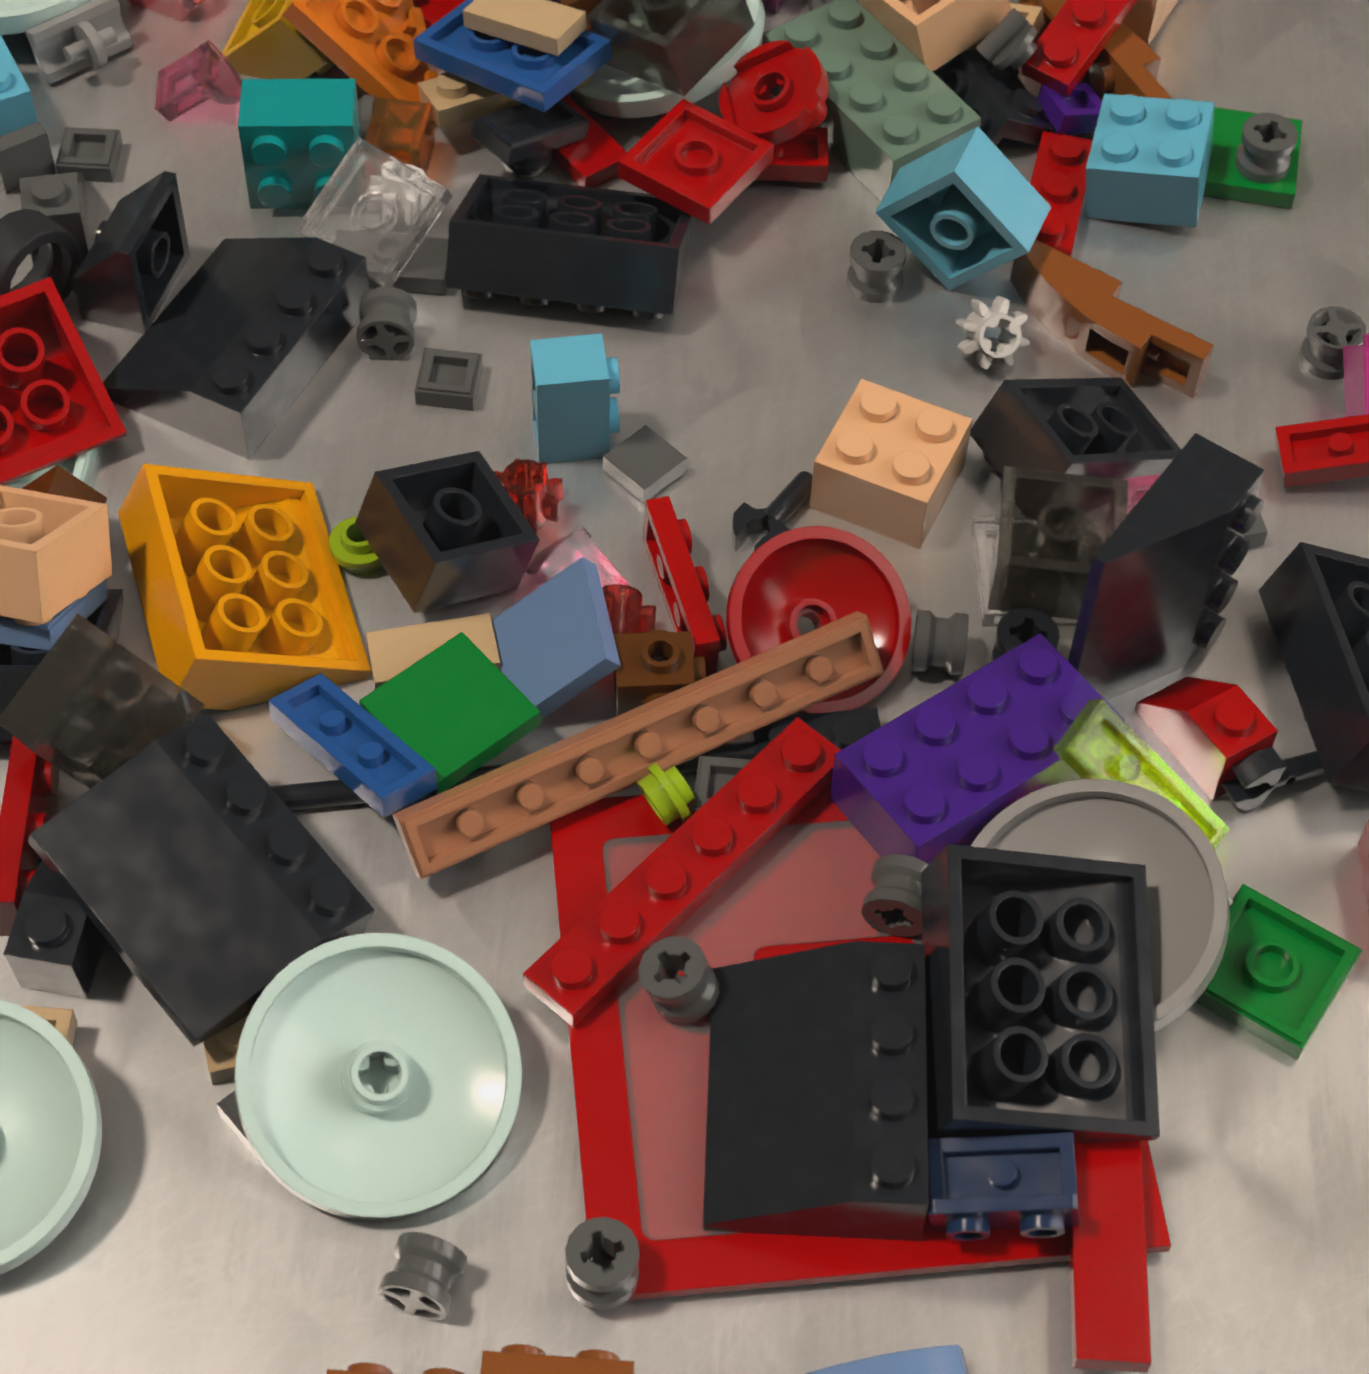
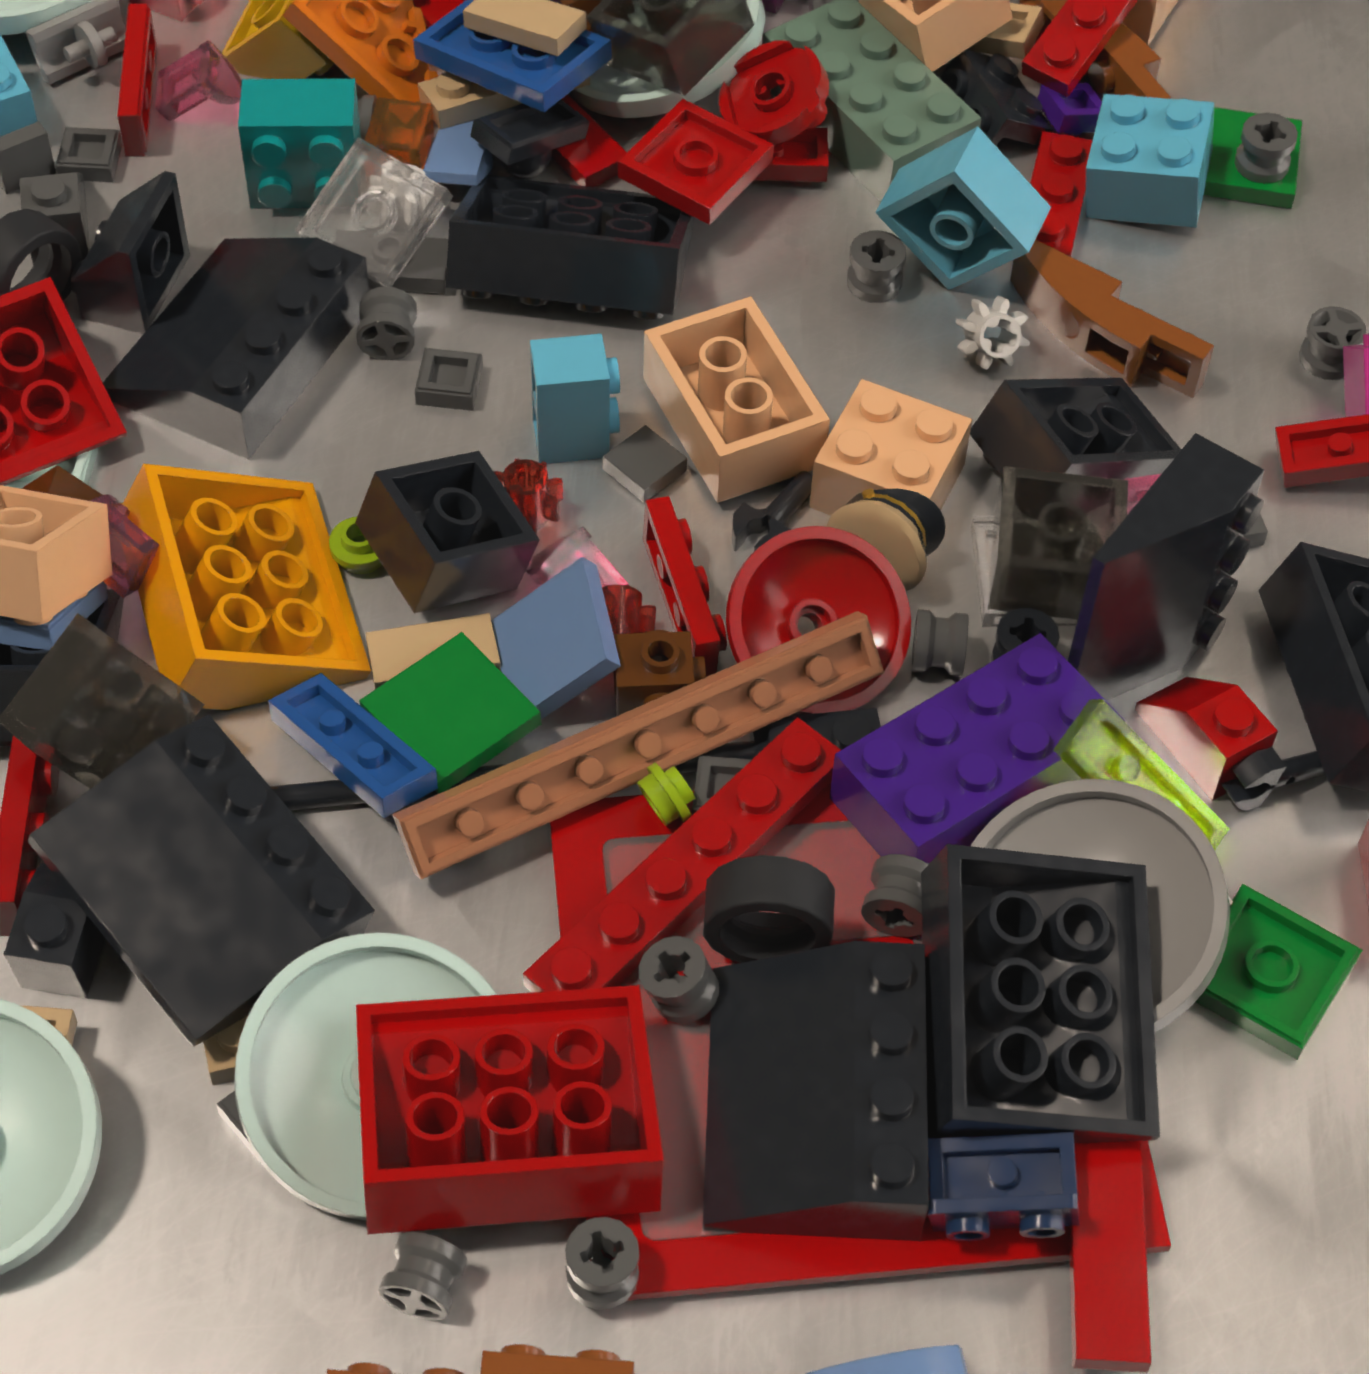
(130, 548): none -> clear pink tile
(137, 80): none -> red tile
(457, 157): none -> medium blue slope
(507, 1109): none -> red slope
(734, 398): none -> light nougat brick
(770, 885): none -> black tyre
(898, 525): none -> tan piece
(1009, 42): dark grey plate -> none

